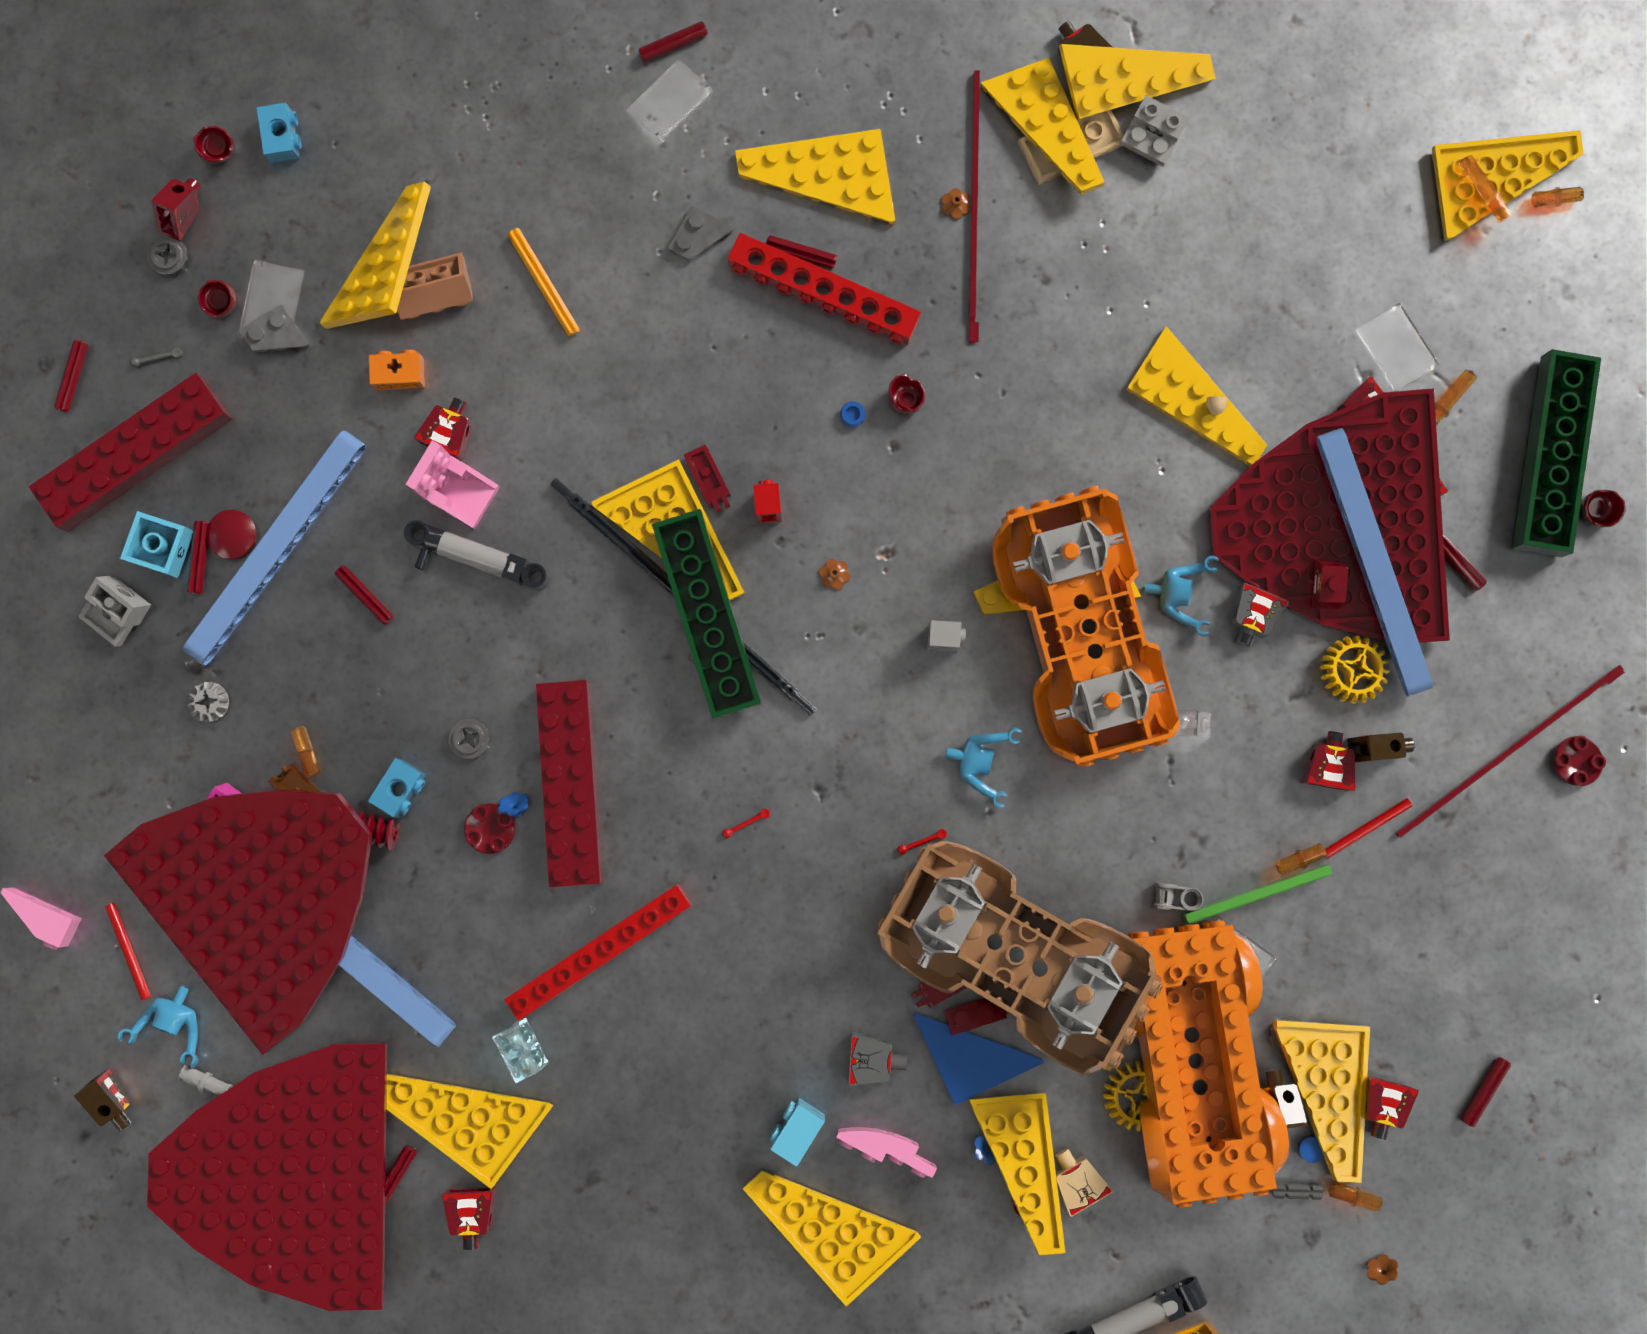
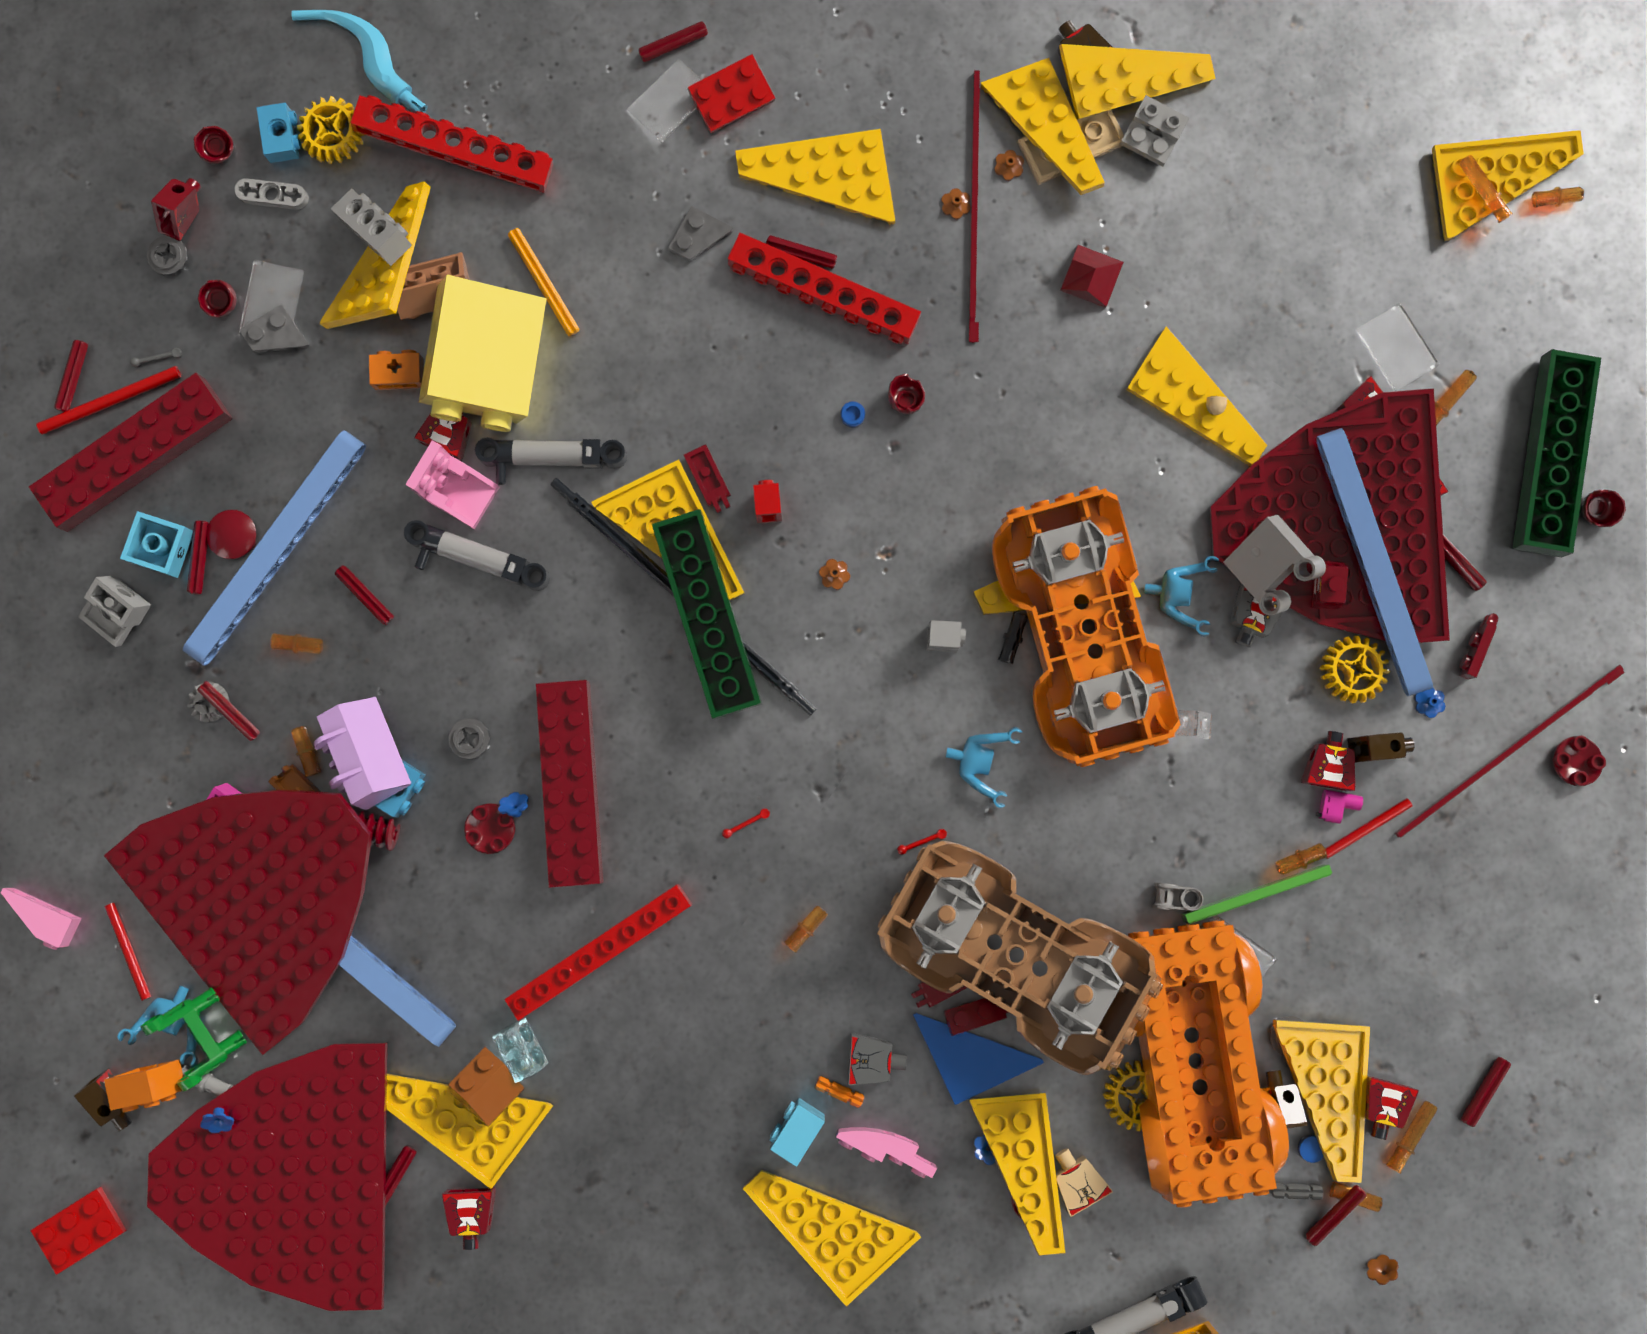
(78, 1230): none -> red plate
(108, 400): none -> red piece
(144, 1086): none -> orange piece
(215, 1052): none -> green connector
(217, 1121): none -> blue plant
(240, 722): none -> dark red axle
(253, 198): none -> light grey beam
(296, 643): none -> clear orange axle
(321, 146): none -> yellow gear
(362, 752): none -> lavender piece
(370, 107): none -> red brick
(372, 226): none -> light grey brick
(375, 54): none -> medium azure animal
(482, 353): none -> light yellow brick
(485, 1087): none -> dark orange slope
(584, 453): none -> piece
(731, 93): none -> red plate
(806, 928): none -> clear orange axle
(839, 1092): none -> orange axle
(1007, 169): none -> dark orange plant
(1013, 638): none -> black pin
(1091, 276): none -> dark red slope
(1268, 559): none -> light grey piece
(1333, 805): none -> dark pink piece
(1335, 1215): none -> dark red axle
(1412, 1137): none -> clear orange axle
(1425, 705): none -> blue plant
(1479, 643): none -> dark red hinge

